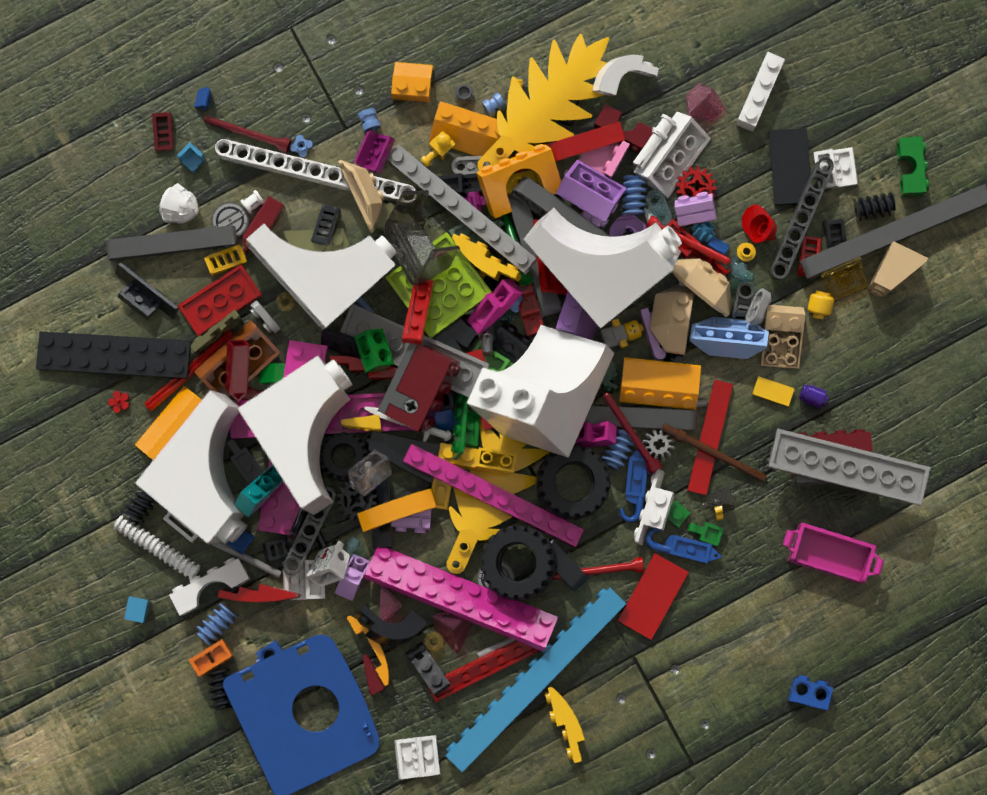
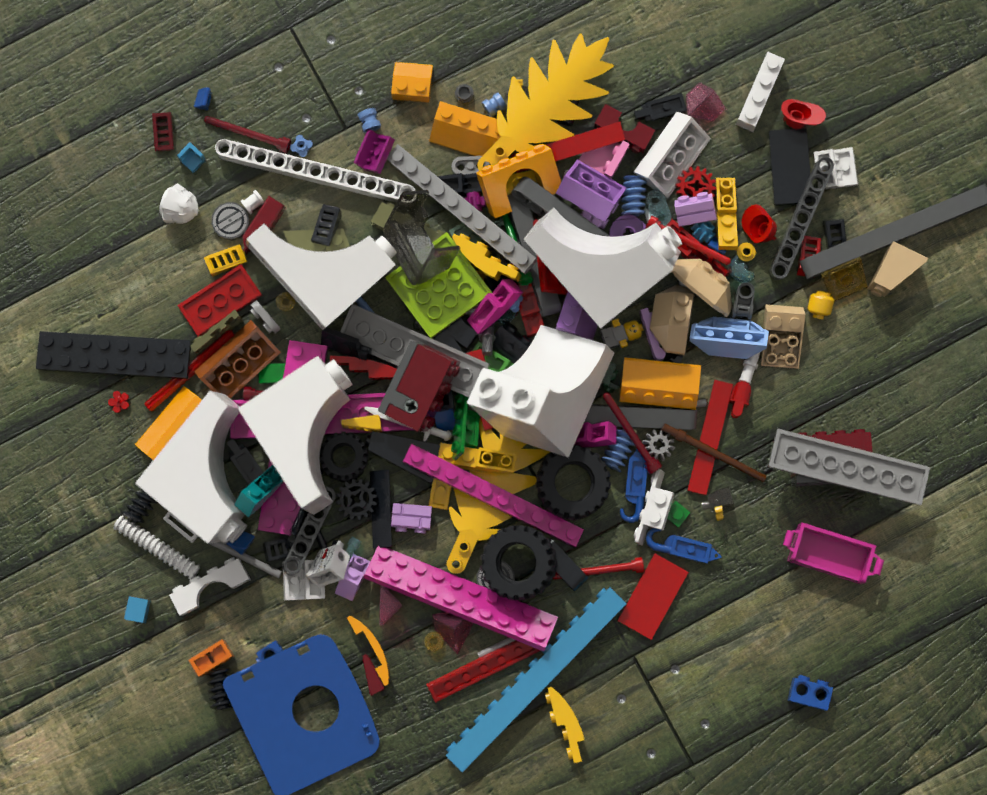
(142, 296): black bracket -> none
(171, 243): dark grey beam -> none
(216, 624): medium blue piece -> none
(237, 368): dark red piece -> none
(263, 595): red slope -> none
(364, 192): tan wedge -> none
(369, 472): clear brick -> none
(374, 350): green brick -> none
(390, 633): black arch -> none
(396, 509): light orange slope -> none
(417, 313): red tile -> none
(417, 757): white slope -> none
(428, 669): black plate -> none
(440, 146): yellow piece -> none
(611, 73): white arch -> none
(658, 134): white pin -> none
(661, 108): none -> black hinge
(708, 533): green plate -> none
(726, 214): none -> yellow slope
(740, 398): none -> red arm
(749, 367): none -> white pin
(758, 306): light grey plate -> none
(773, 391): yellow tile -> none
(799, 113): none -> red piece
(813, 396): dark purple brick -> none
(874, 206): black piece -> none
(913, 150): green arch -> none

